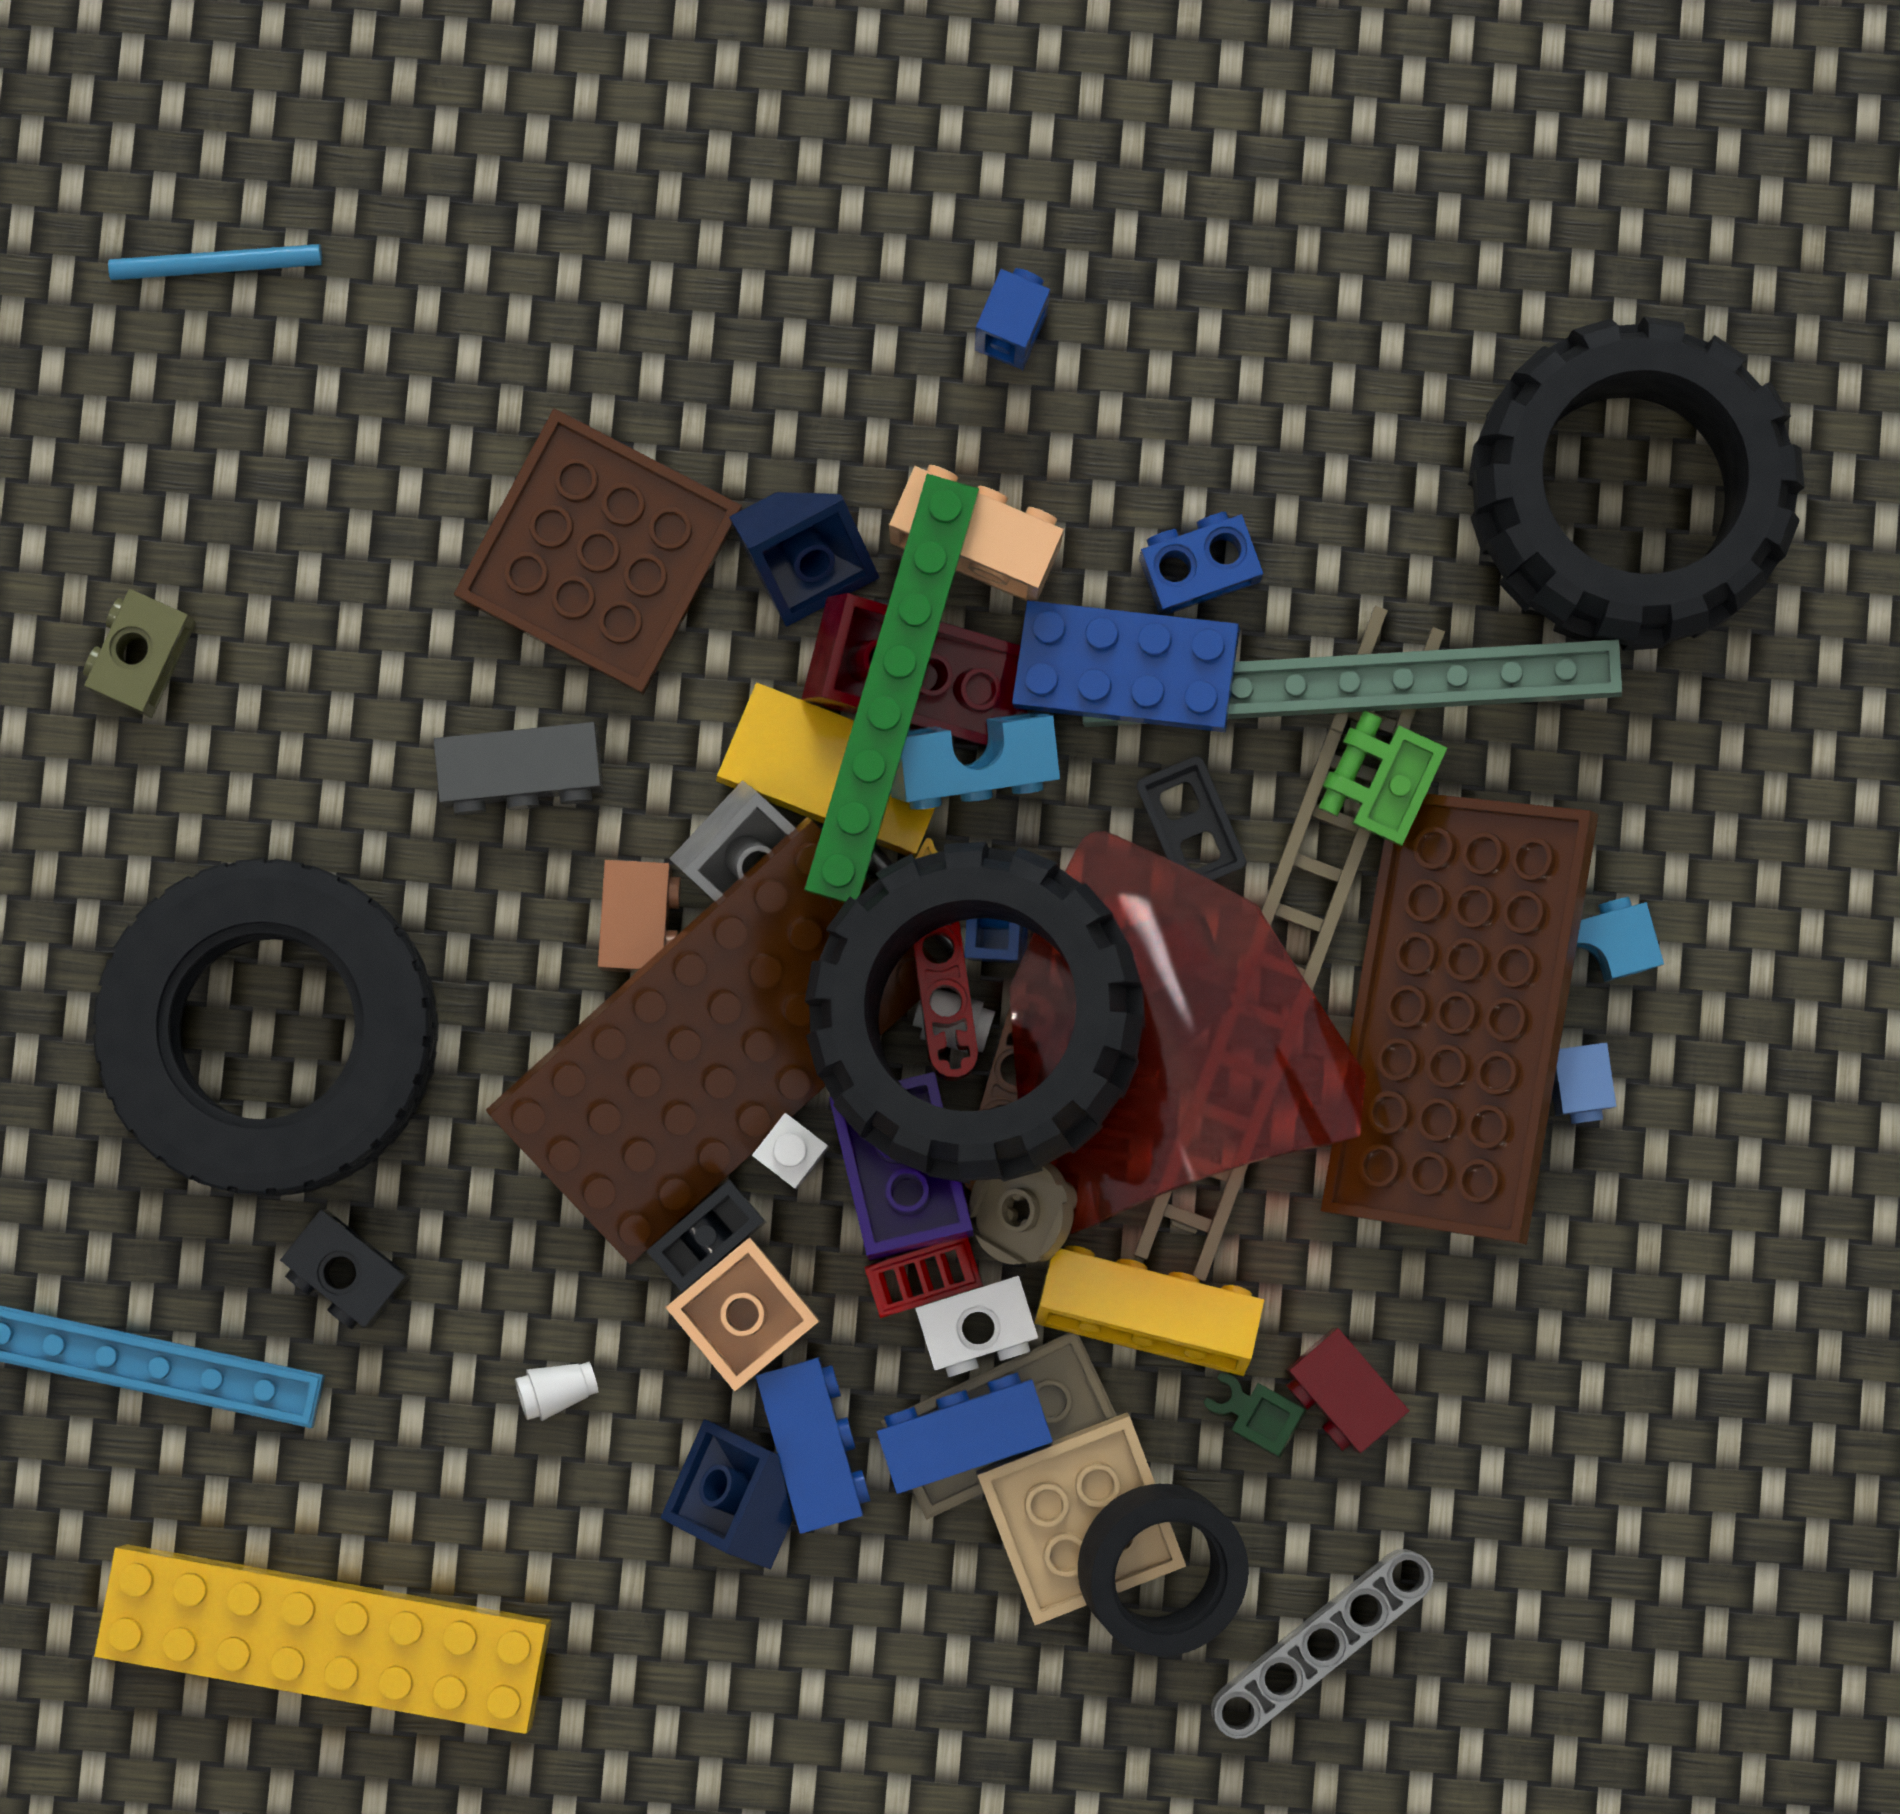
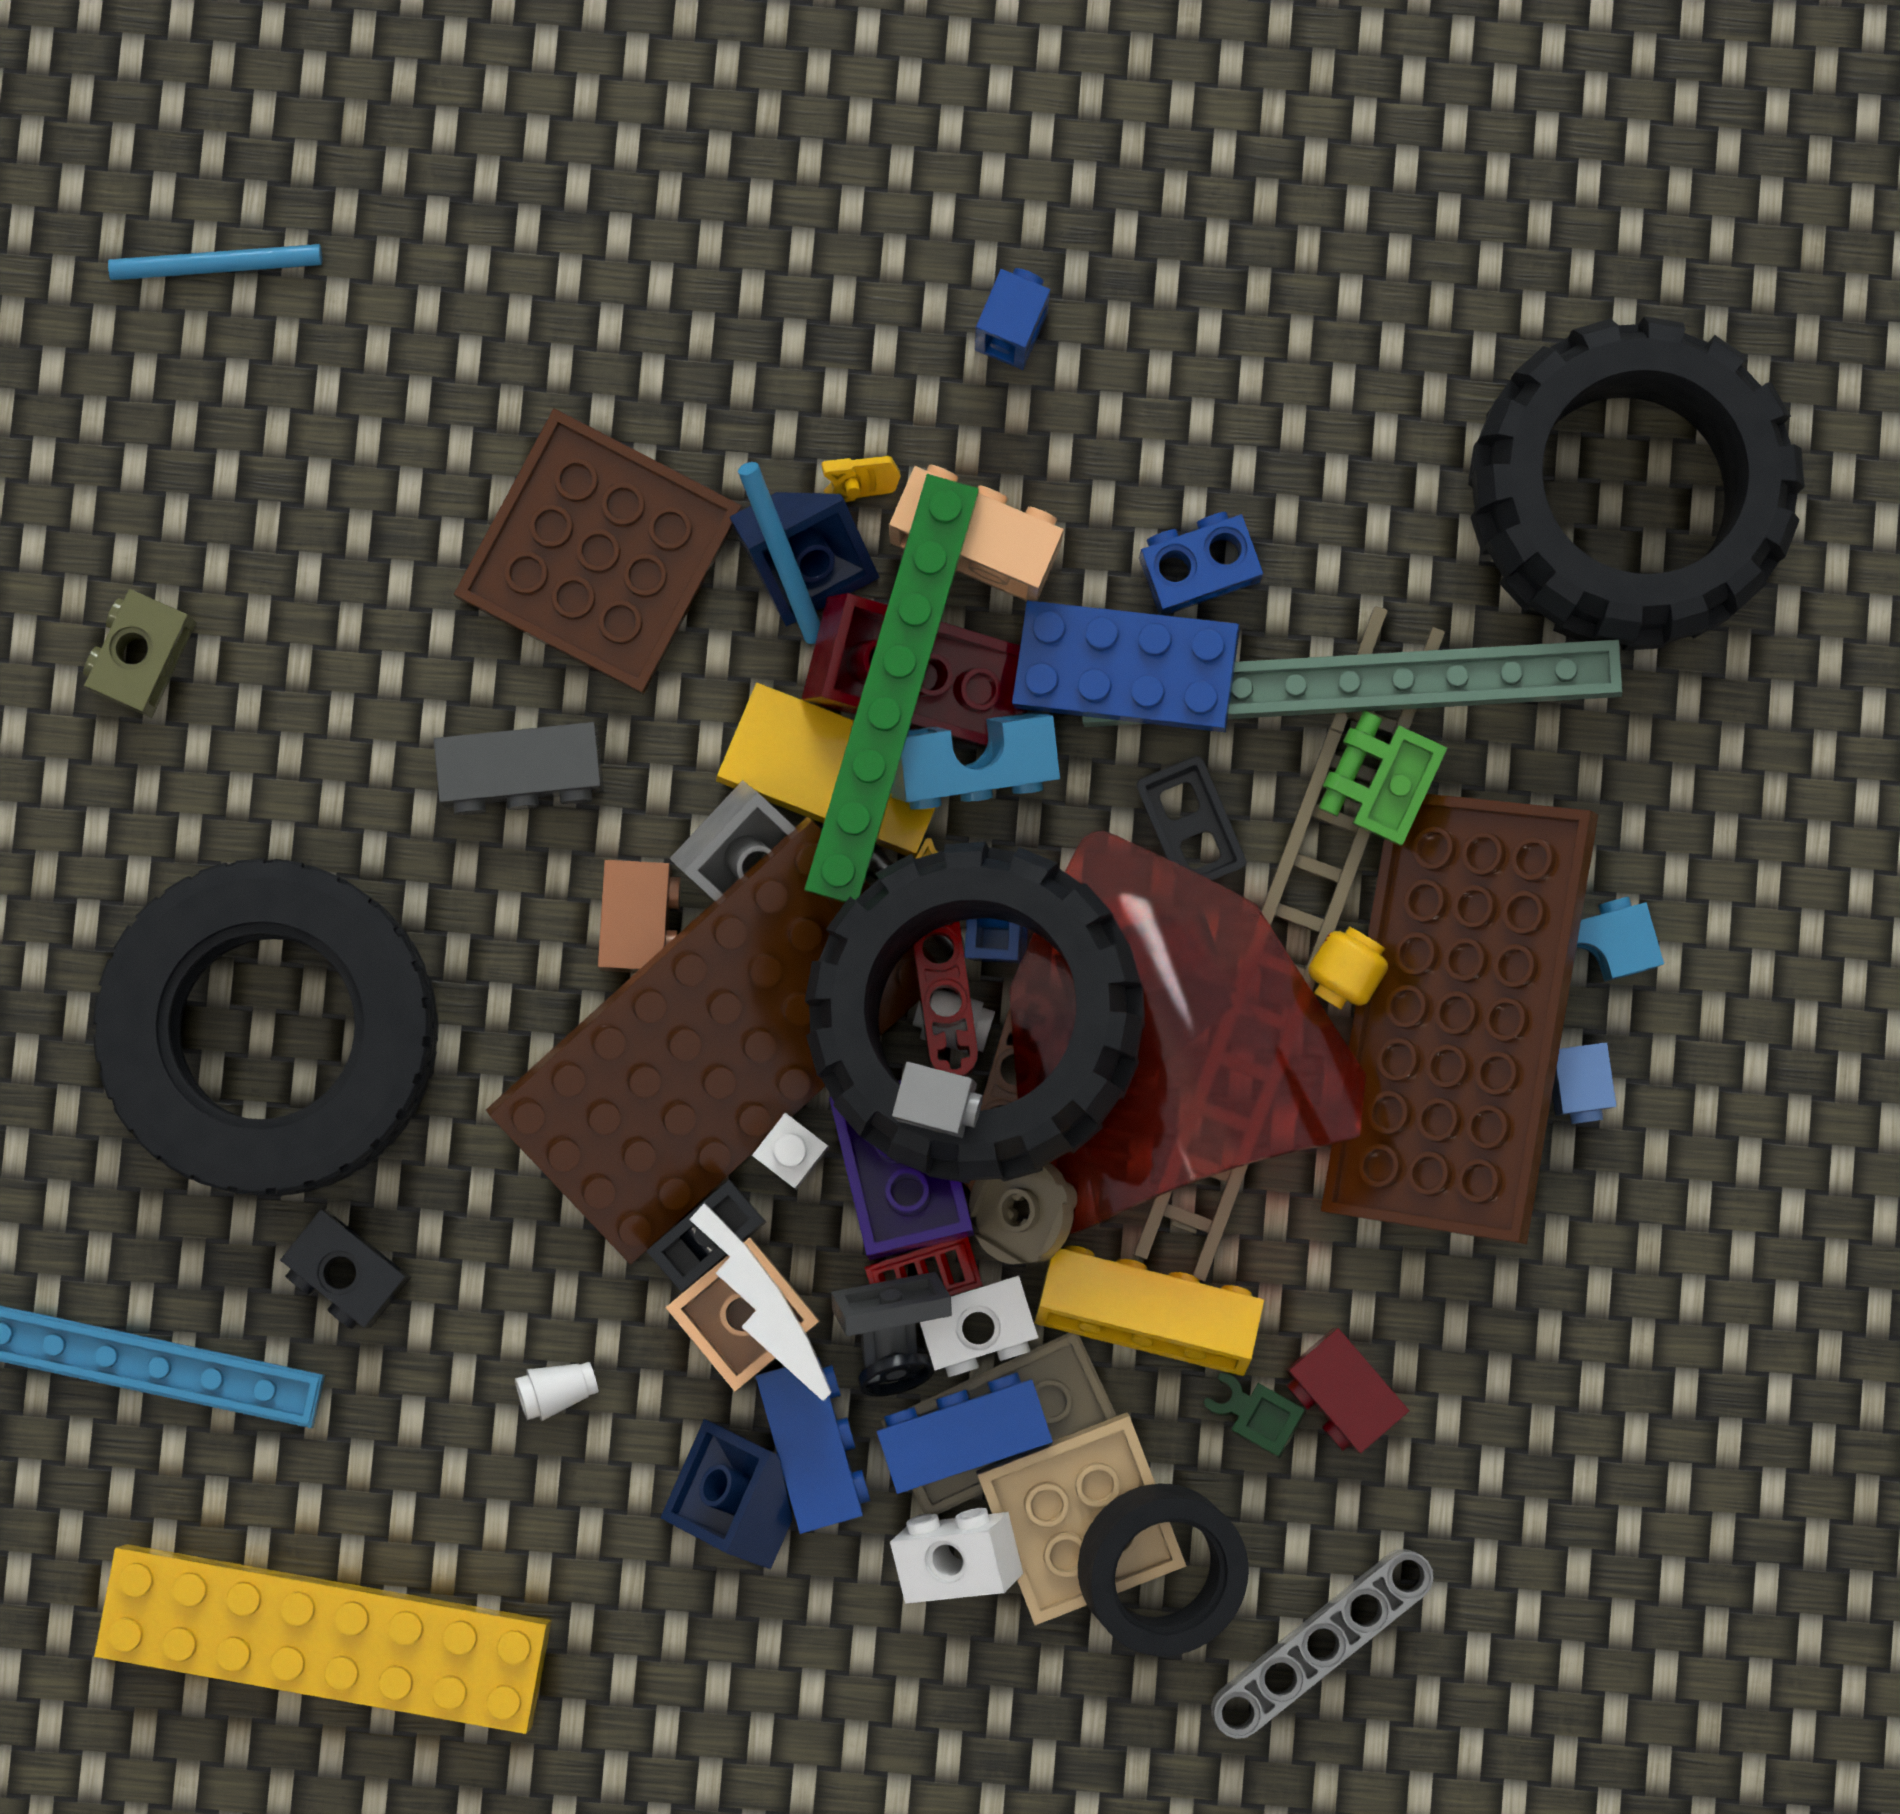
(773, 1321): none -> white slope
(780, 550): none -> dark azure bar
(861, 477): none -> yellow piece
(886, 1320): none -> dark grey piece
(933, 1573): none -> white brick
(937, 1100): none -> light grey brick
(1348, 968): none -> yellow head

